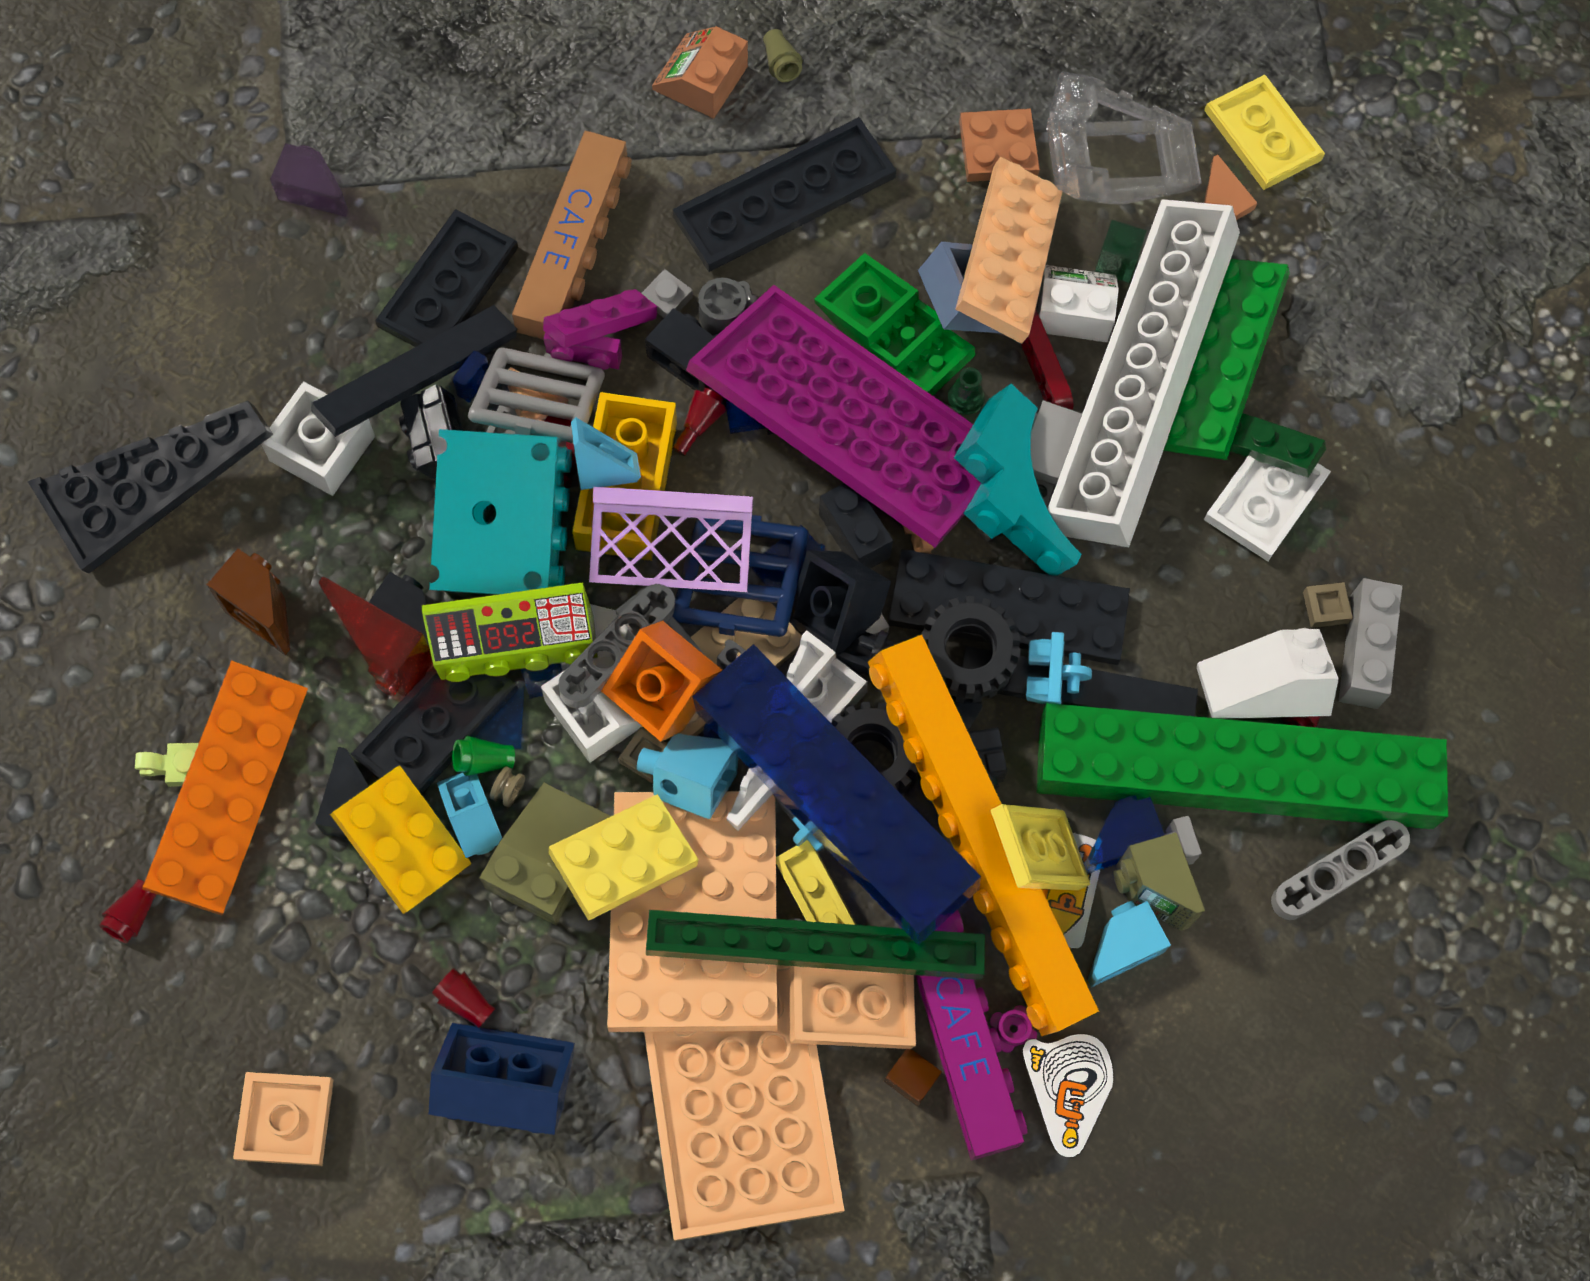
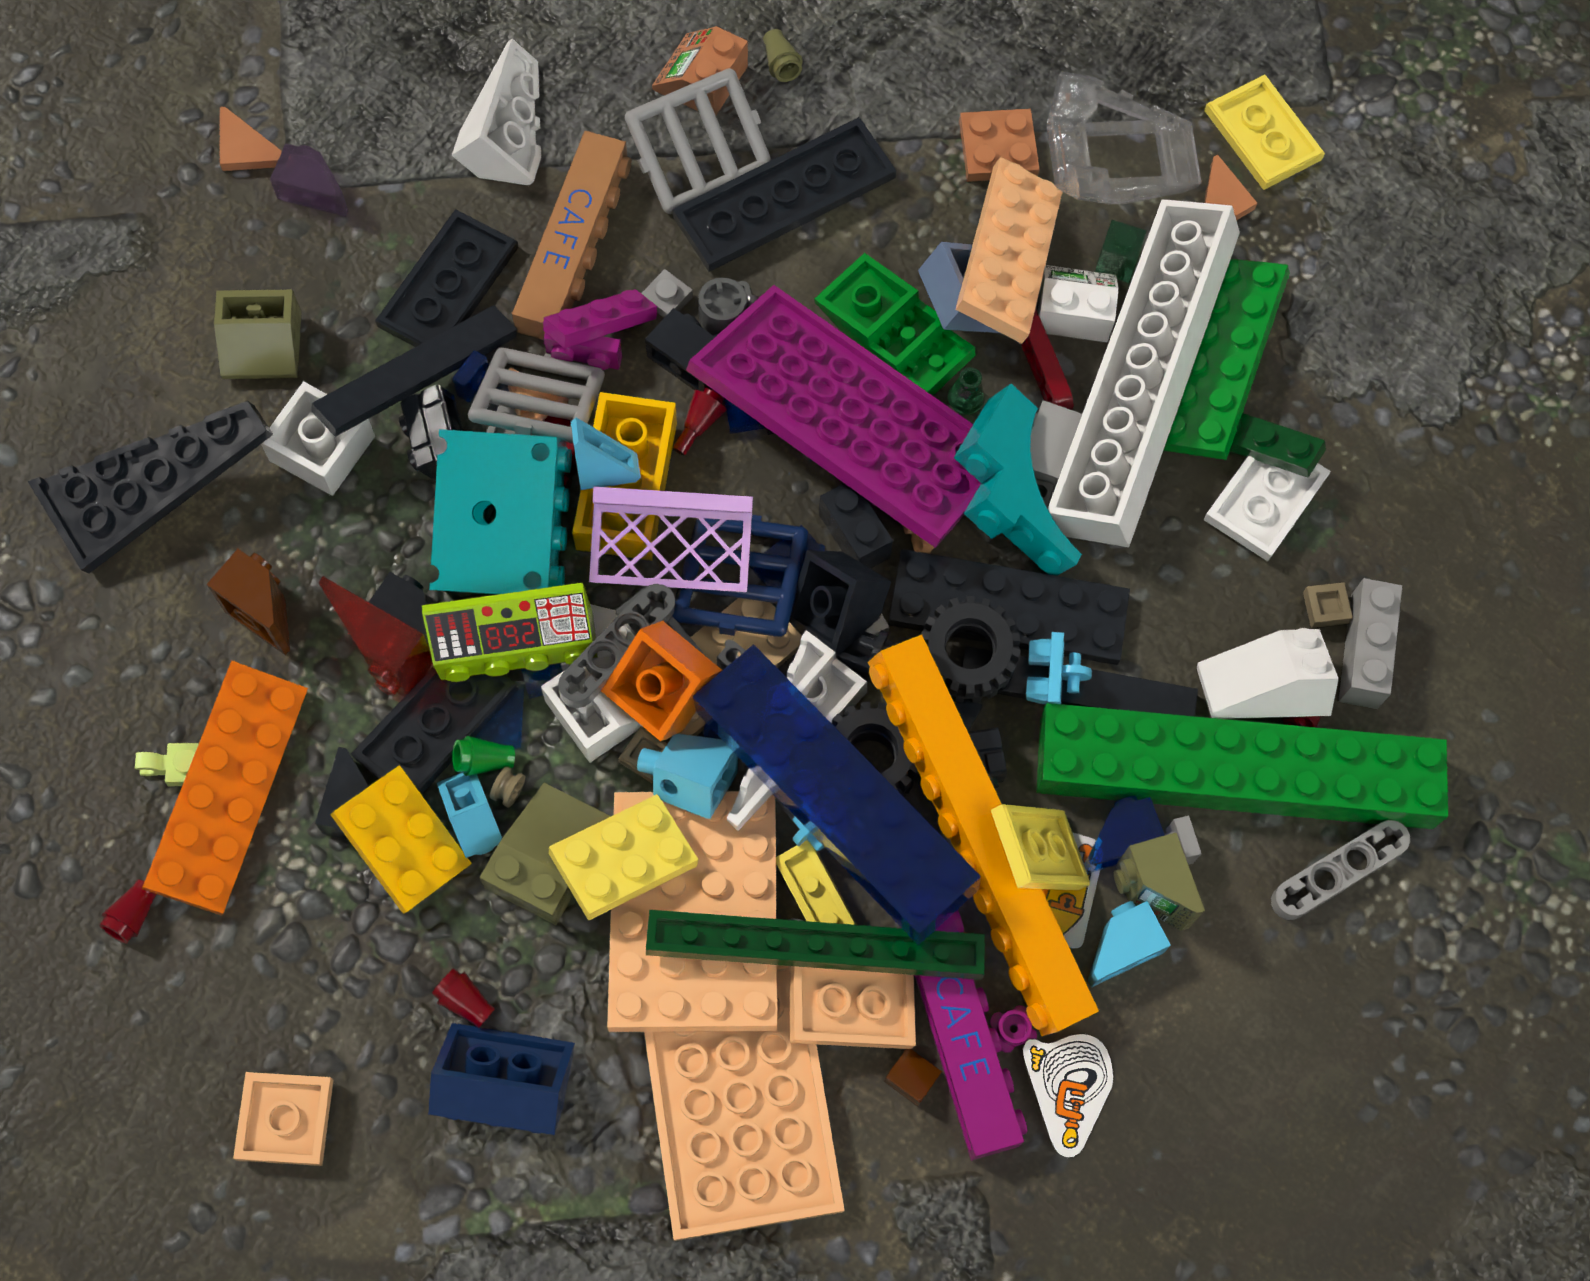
(243, 146): none -> nougat tile
(257, 333): none -> olive slope
(502, 125): none -> white wedge
(665, 106): none -> light grey bar

